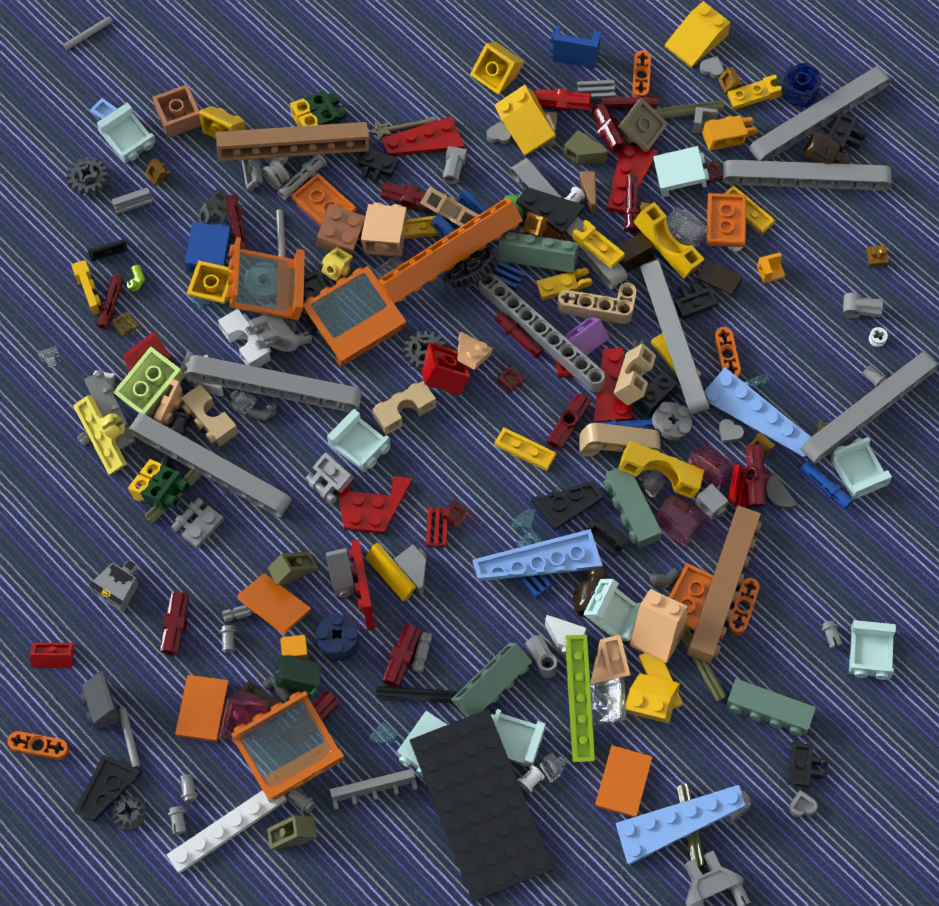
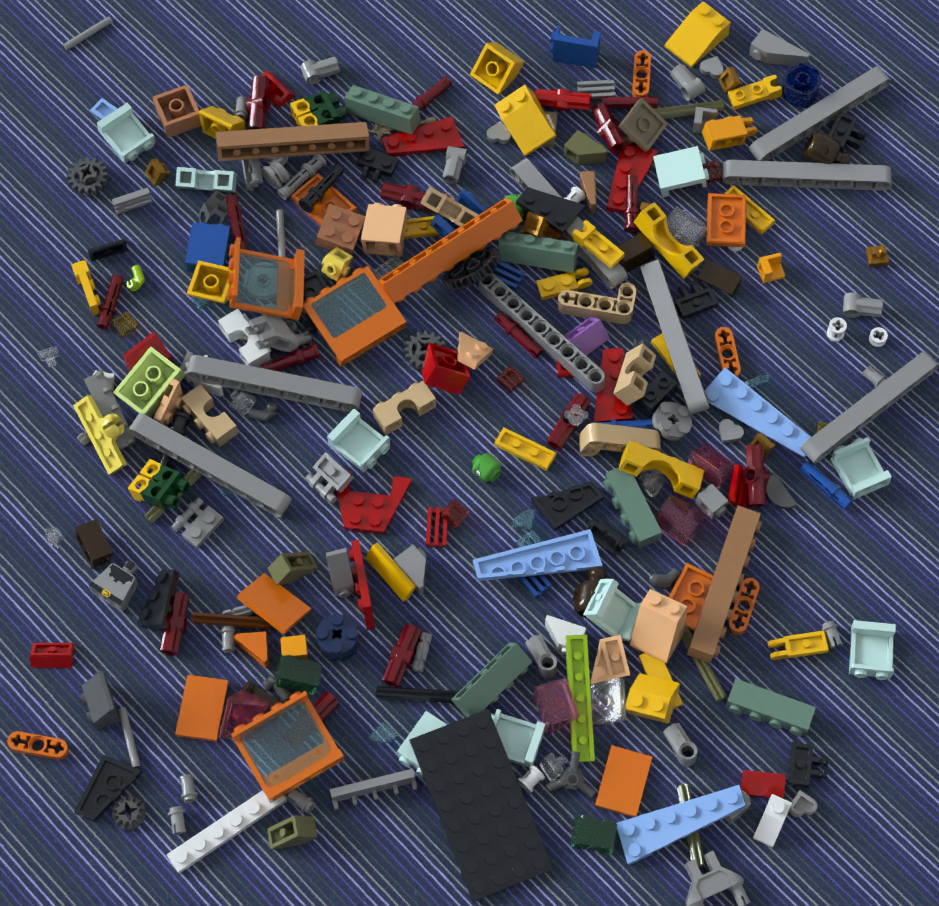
(53, 536): none -> clear plate
(93, 543): none -> dark brown hinge
(158, 602): none -> black wing
(206, 180): none -> light aqua arch
(230, 620): none -> reddish brown axle
(241, 109): none -> light grey pin
(255, 645): none -> orange slope
(258, 103): none -> dark red piece
(277, 91): none -> red slope
(299, 356): none -> dark red pin
(315, 71): none -> light grey piece
(317, 193): none -> black pin
(382, 109): none -> sand green brick
(423, 100): none -> dark red pin
(486, 467): none -> bright green head
(555, 704): none -> clear pink slope
(572, 778): none -> dark grey piece
(576, 420): none -> clear plate
(593, 834): none -> clear green brick
(680, 743): none -> light grey piece
(689, 86): none -> light grey piece
(763, 784): none -> red slope
(772, 820): none -> white slope
(774, 50): none -> light grey slope
(800, 645): none -> yellow hinge
(841, 328): none -> white bush

